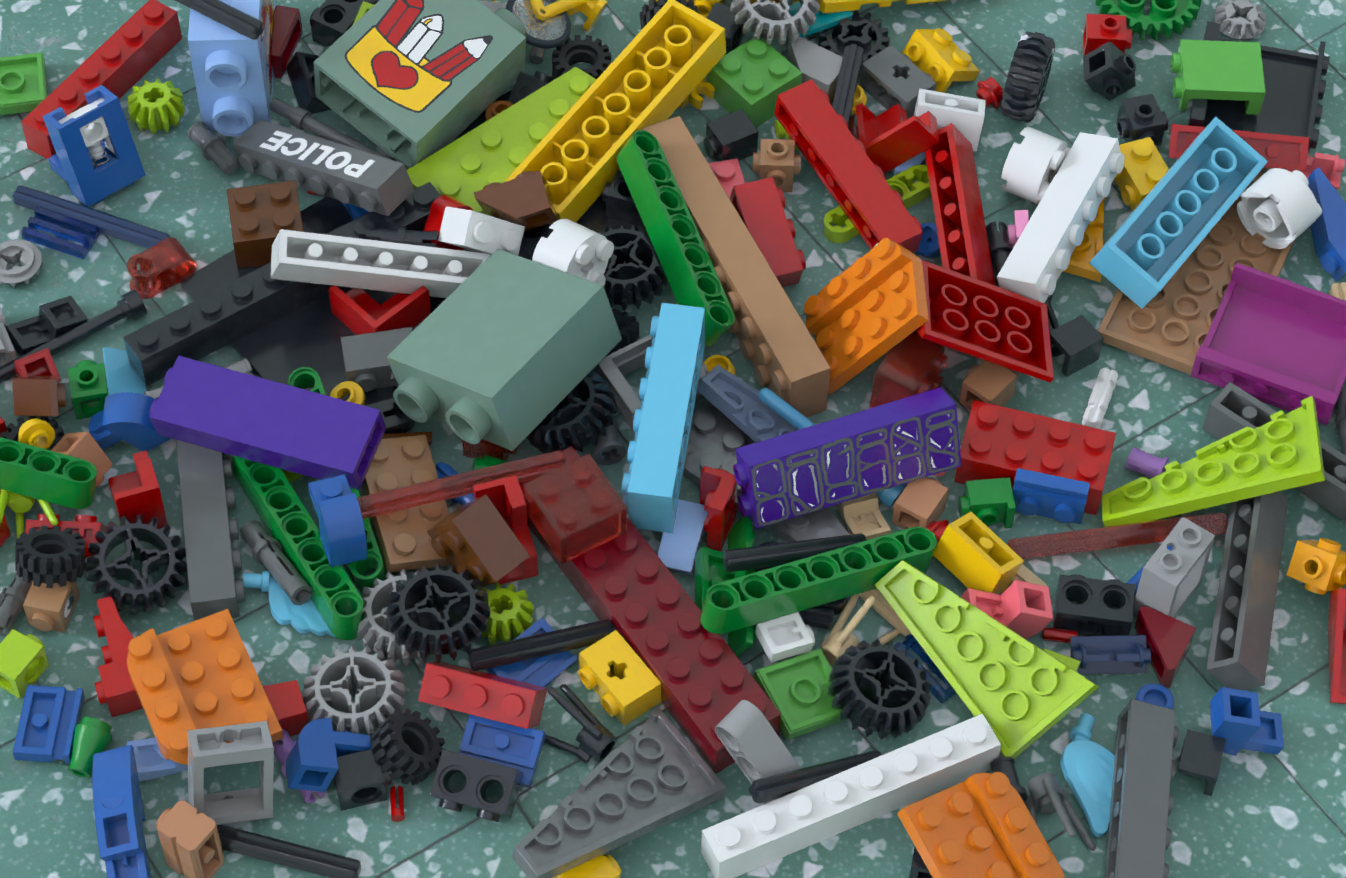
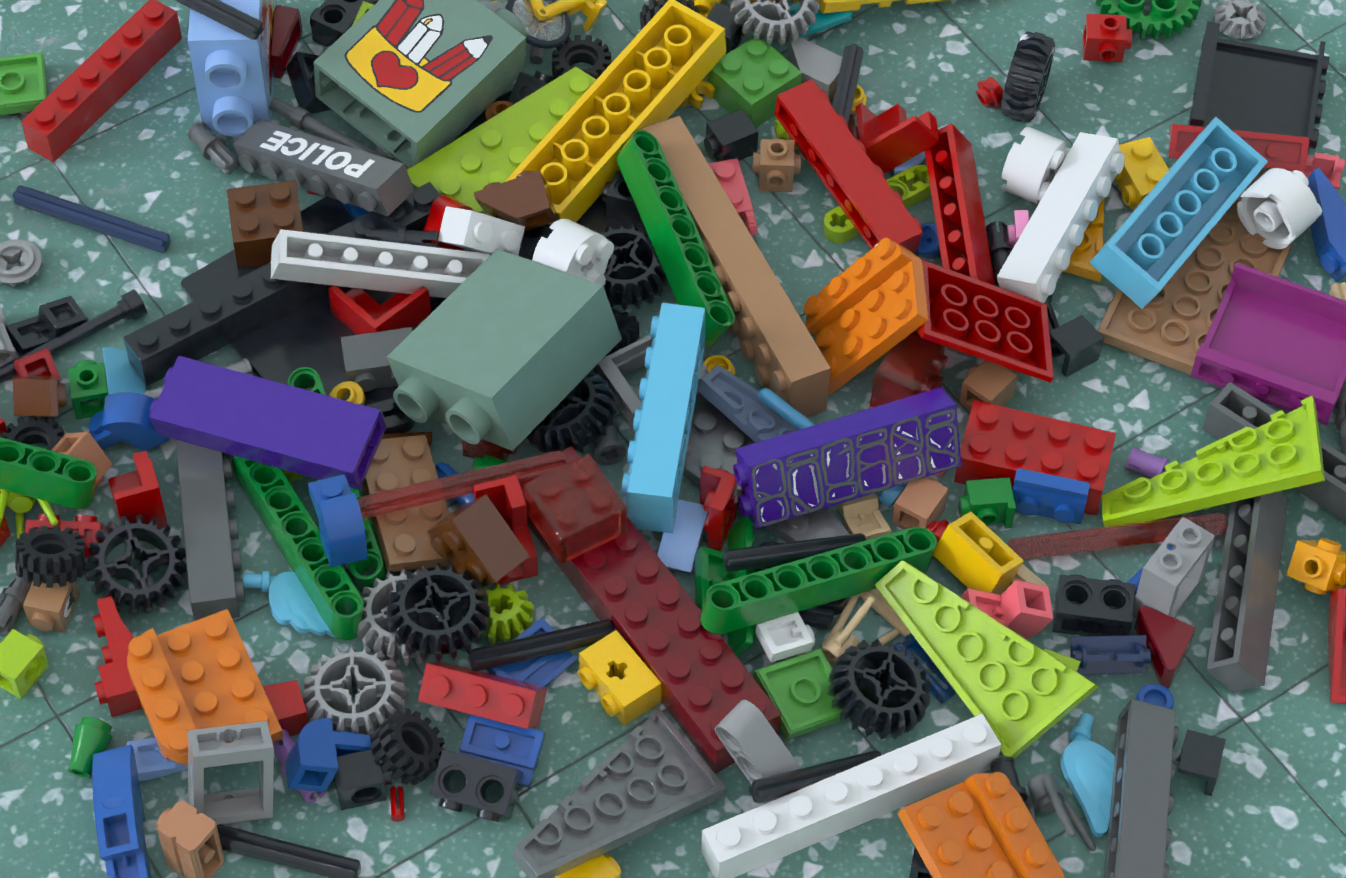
(36, 433): yellow plate -> none
(48, 723): blue plate -> none
(64, 229): clear blue tile -> none
(94, 157): blue brick -> none
(155, 106): lime gear -> none
(162, 265): clear red piece -> none
(268, 552): dark grey pin -> none
(594, 738): black plant -> none
(763, 214): red brick -> none
(856, 31): black gear -> none
(894, 80): dark grey brick -> none
(940, 58): yellow bracket -> none
(963, 112): white brick -> none
(1057, 635): red piece -> none
(1100, 398): white axle -> none
(1109, 71): black brick -> none
(1140, 119): black brick -> none
(1219, 72): bright green panel -> none
(1239, 721): blue brick -> none

